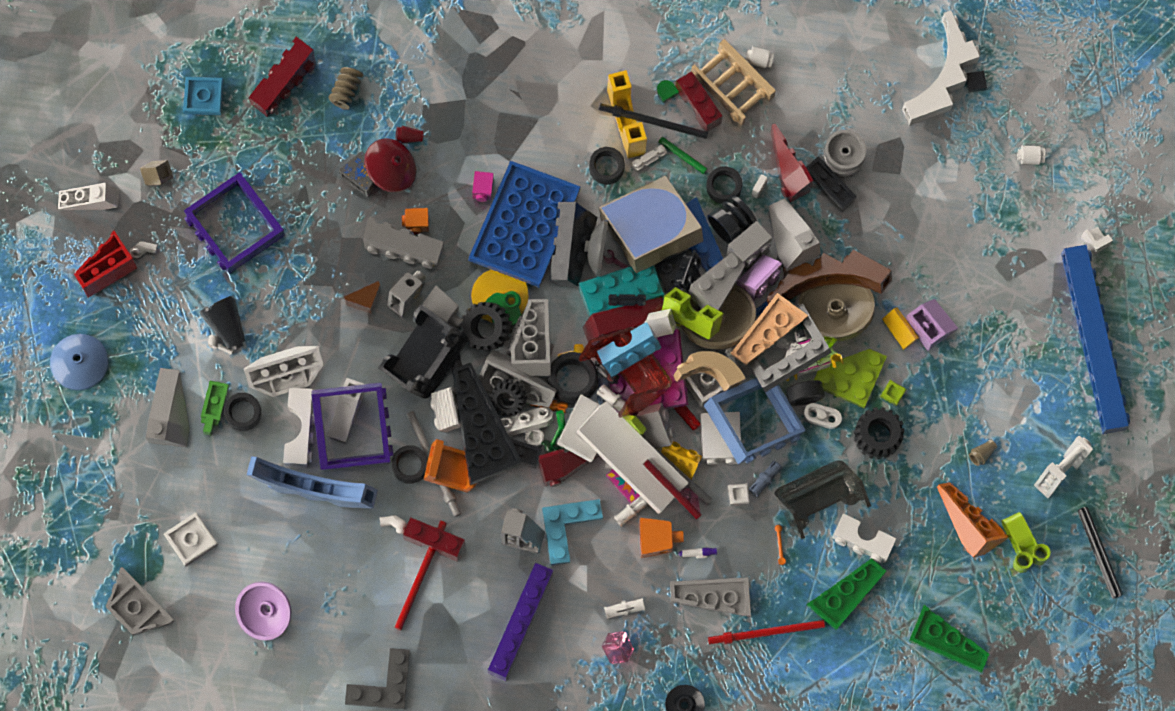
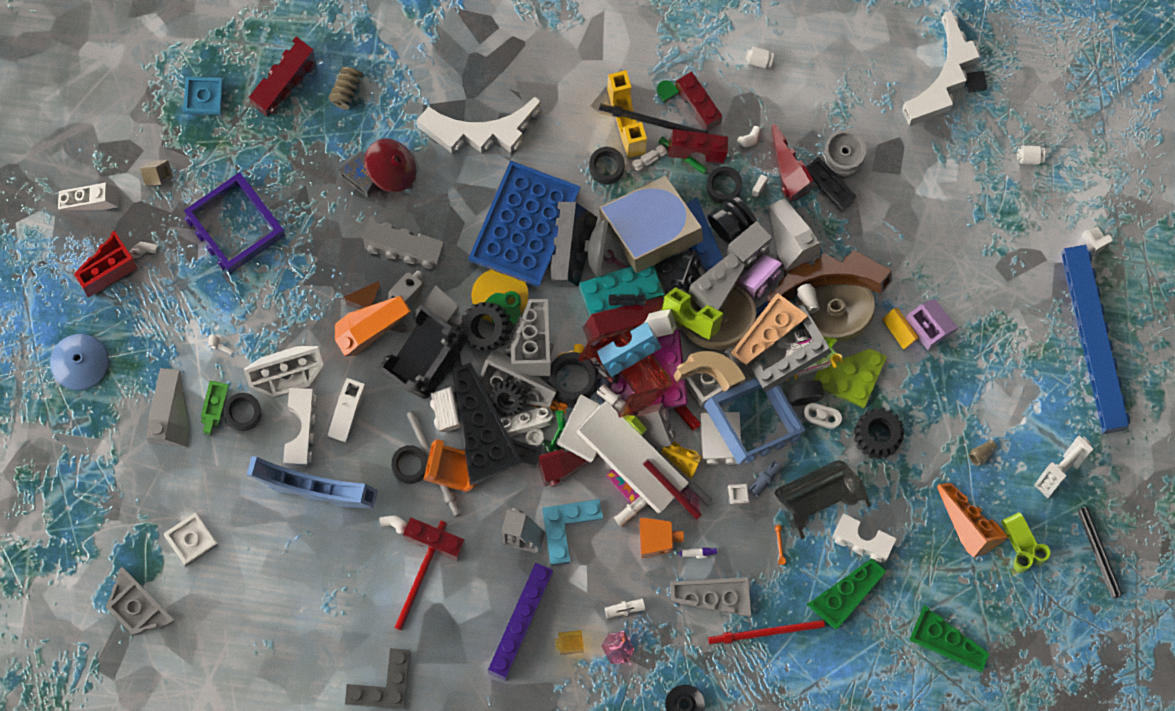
(225, 322): black cone -> none
(254, 615): lavender dish -> none
(326, 463): dark purple window -> none
(366, 325): none -> orange wedge
(408, 135): dark red cone -> none
(416, 220): orange brick -> none
(479, 135): none -> white arch
(483, 186): dark pink brick -> none
(569, 642): none -> clear yellow brick
(686, 142): none -> dark red arch
(750, 140): none -> white arm
(751, 77): tan fence -> none
(808, 297): none -> white cone
(893, 393): lime tile -> none

